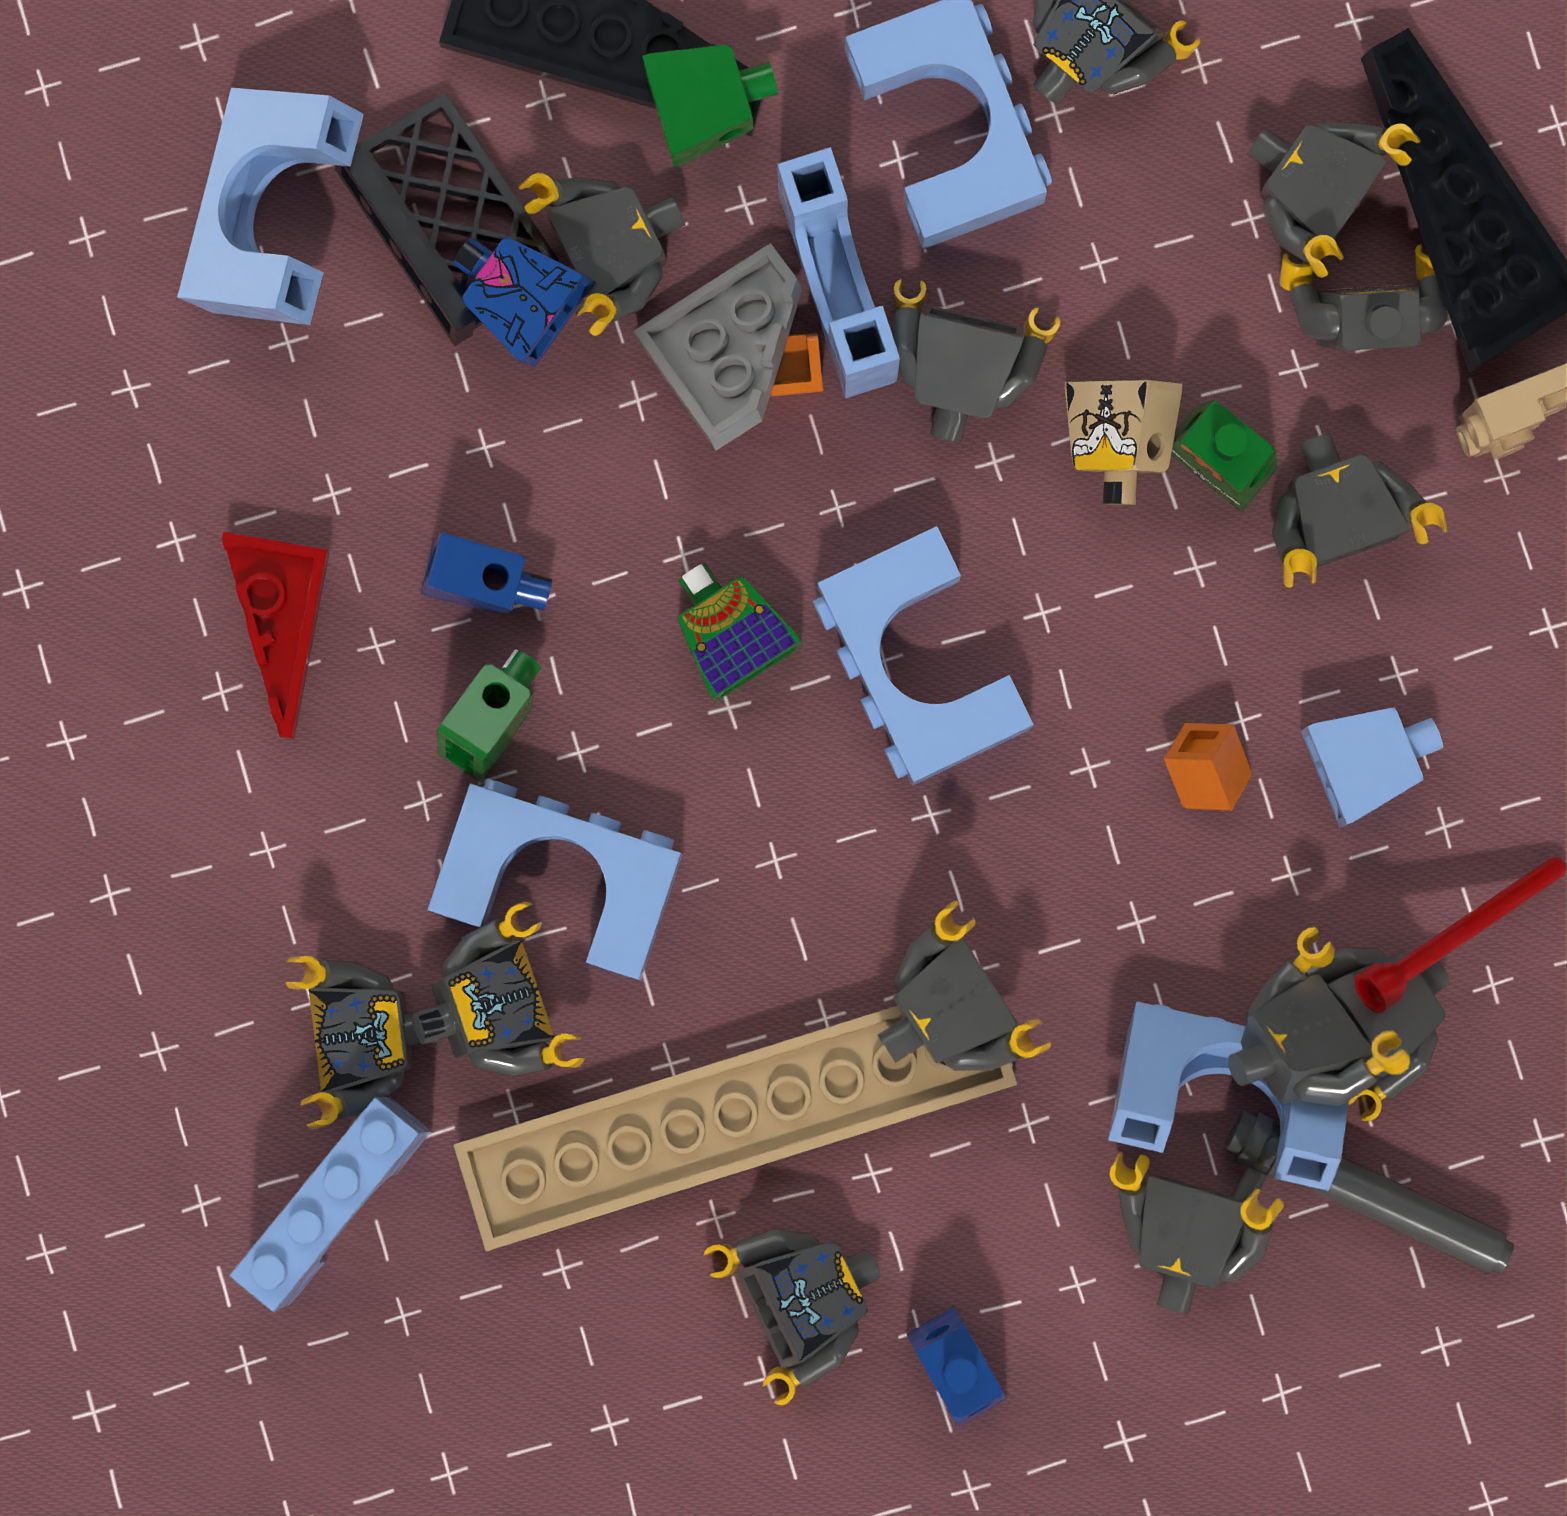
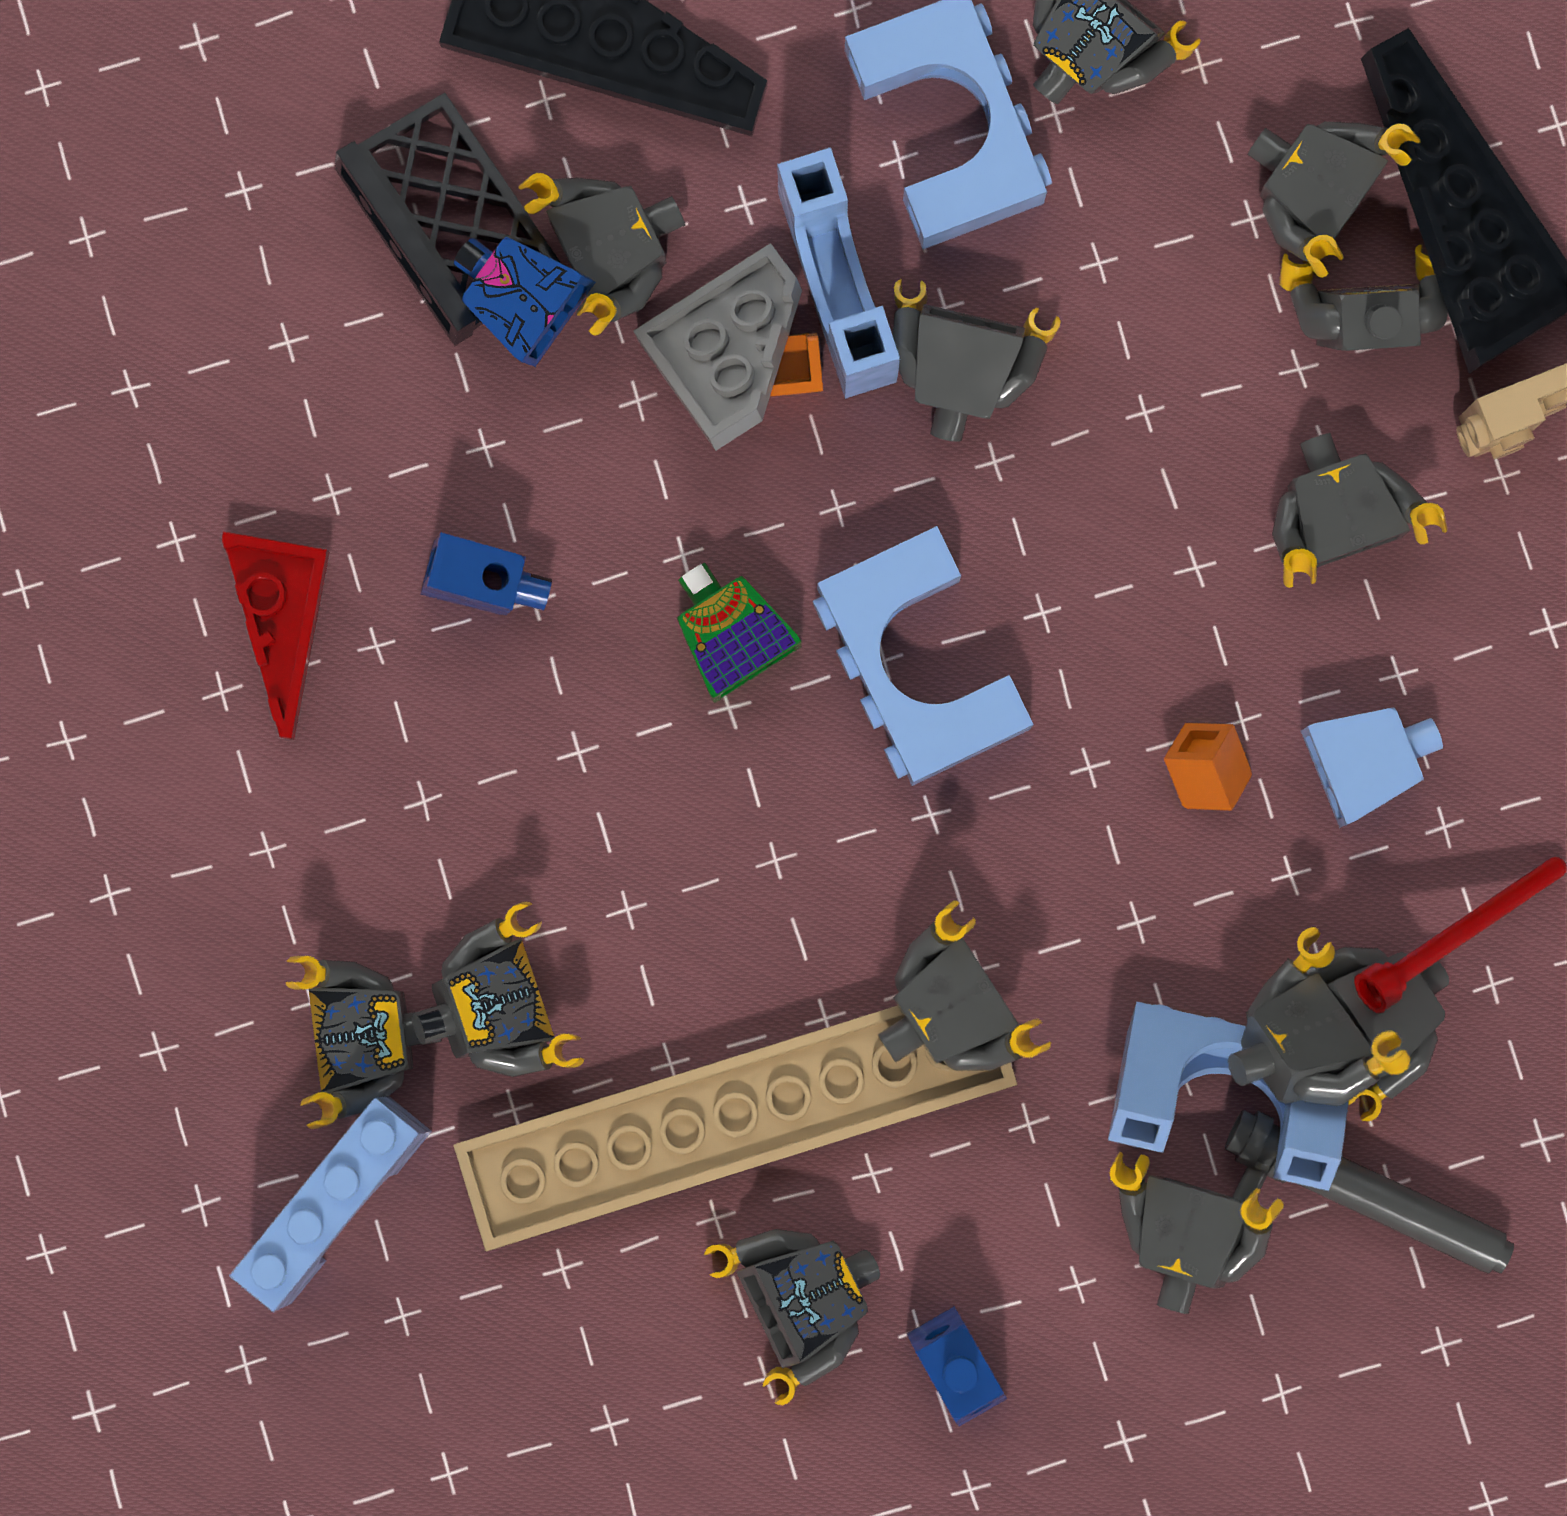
(255, 143): light blue arch -> none
(477, 734): green torso -> none
(499, 826): light blue arch -> none
(704, 97): green torso -> none
(1122, 431): tan torso -> none
(1224, 453): green torso -> none

